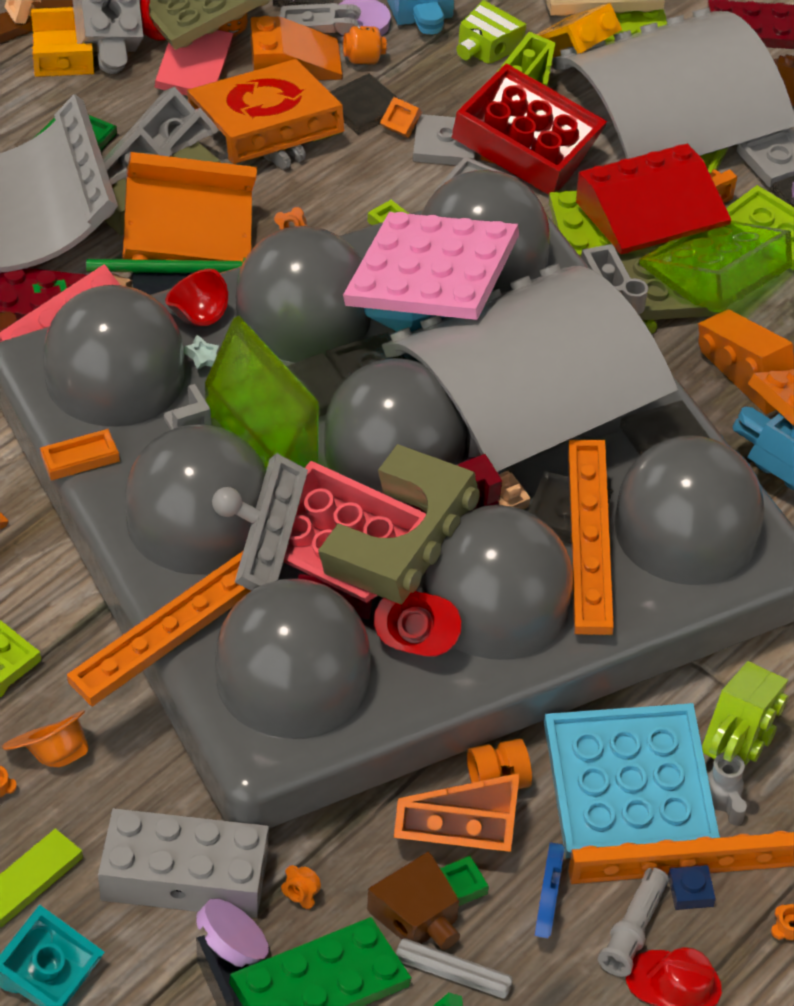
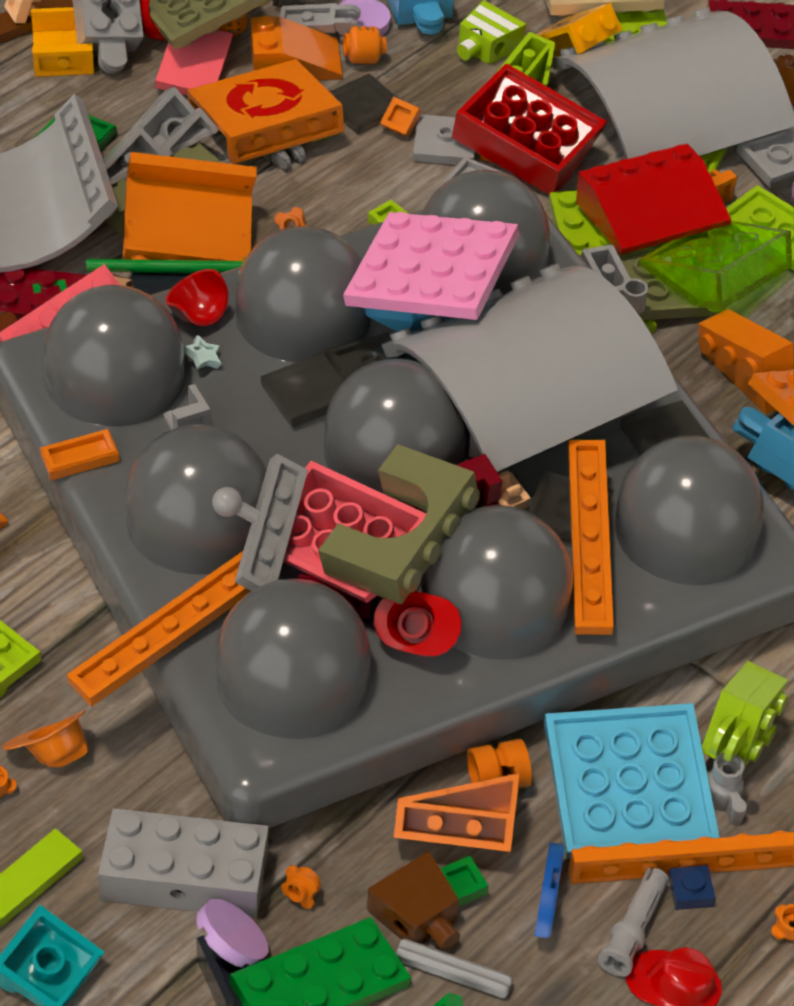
(261, 398): clear neon green slope -> none

